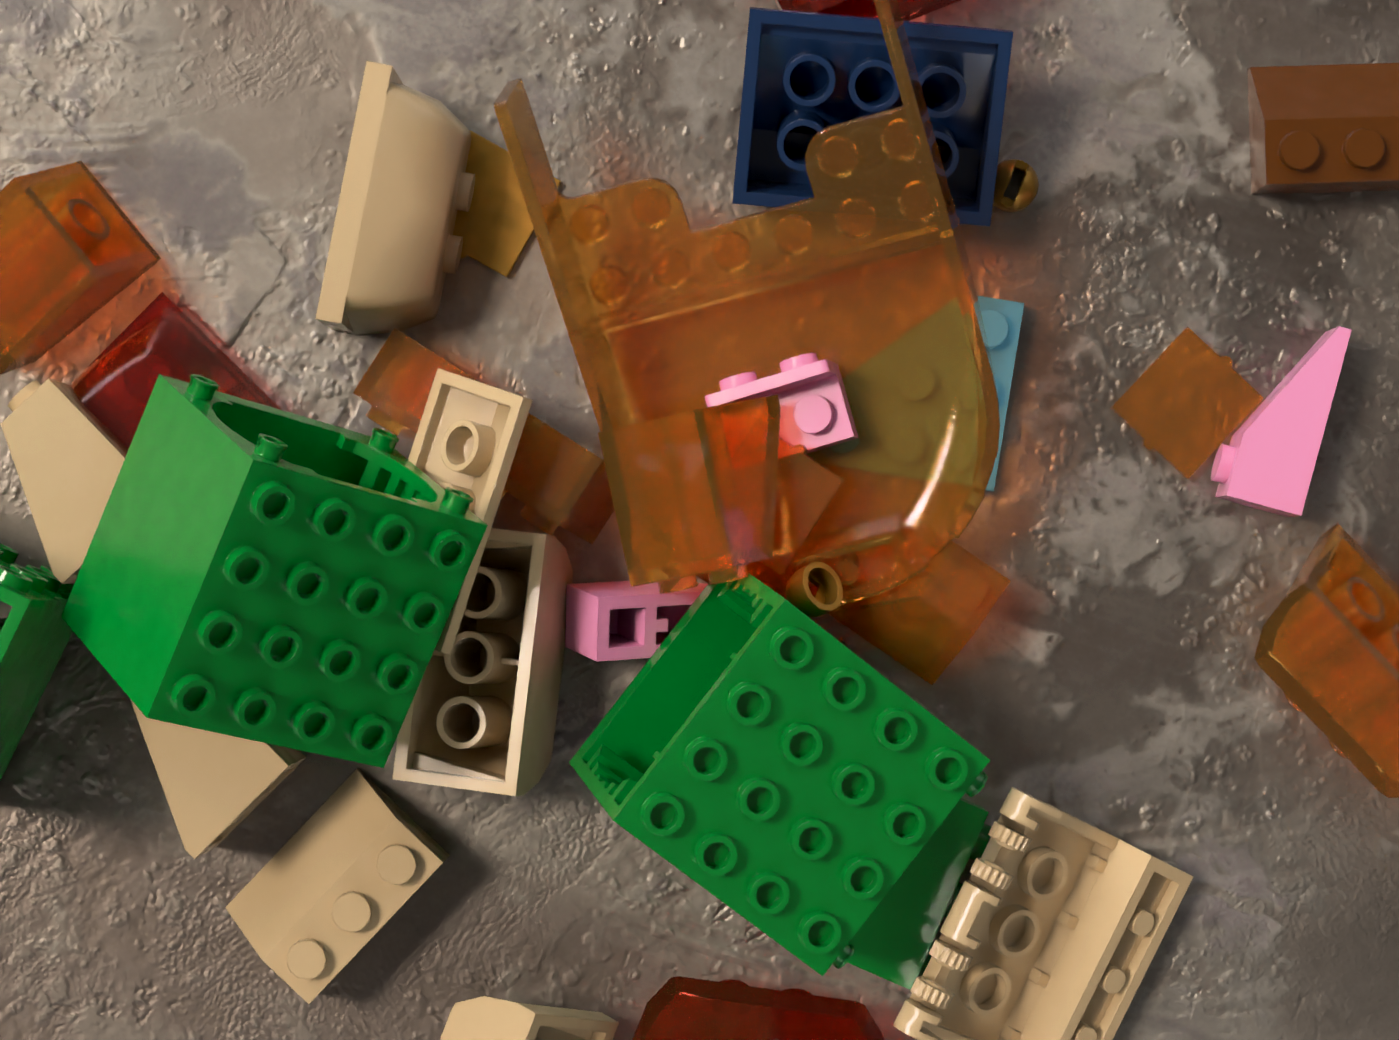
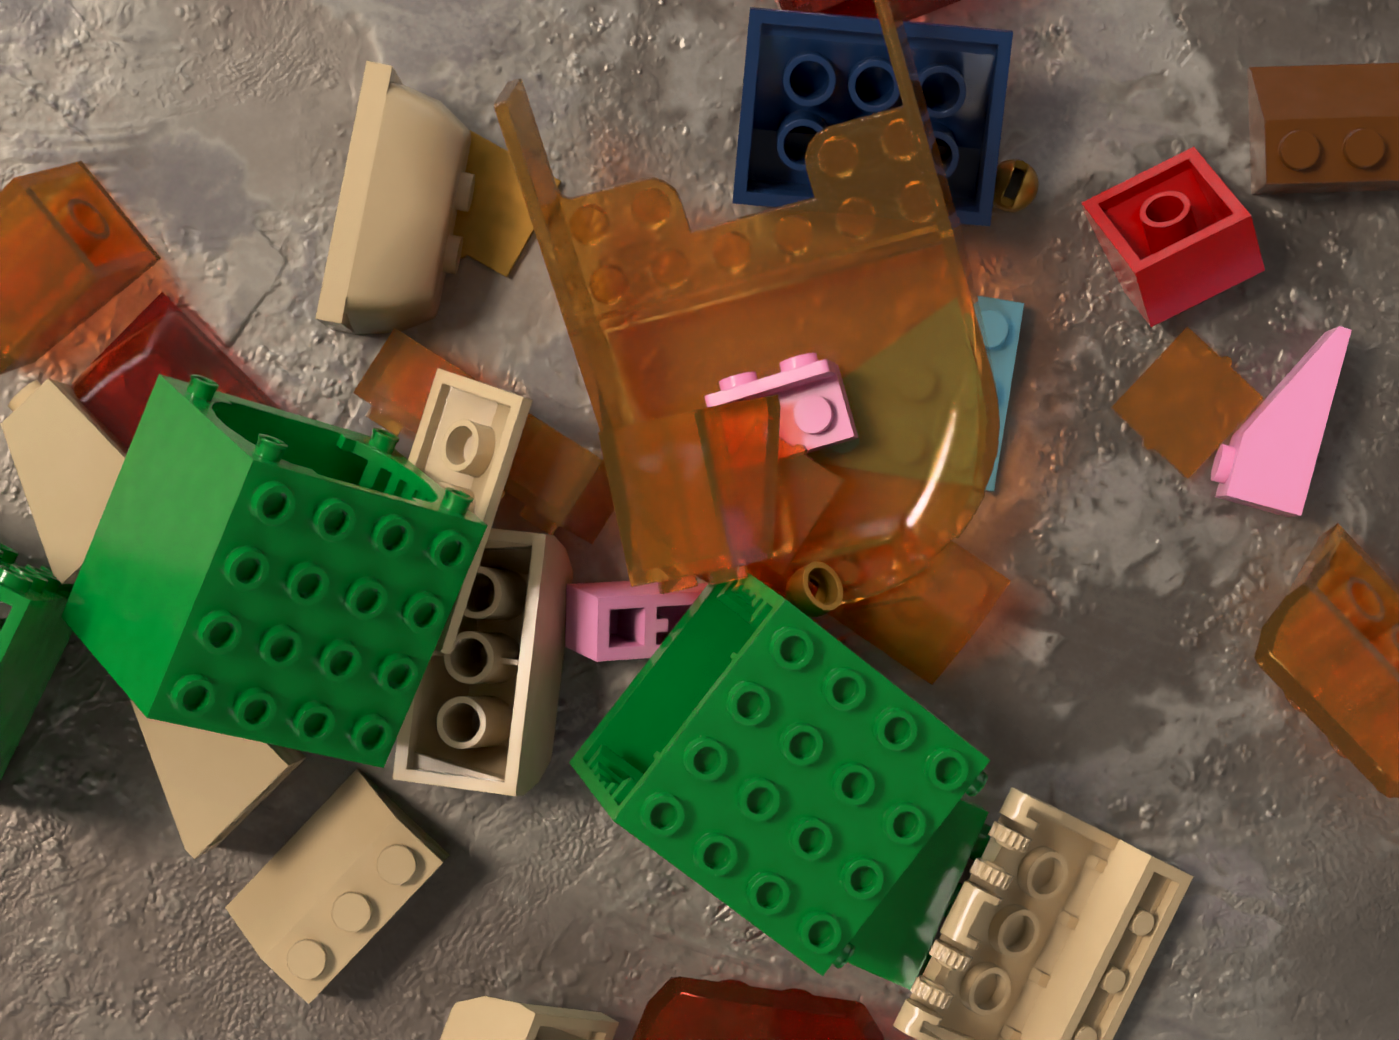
(1174, 236): none -> red slope

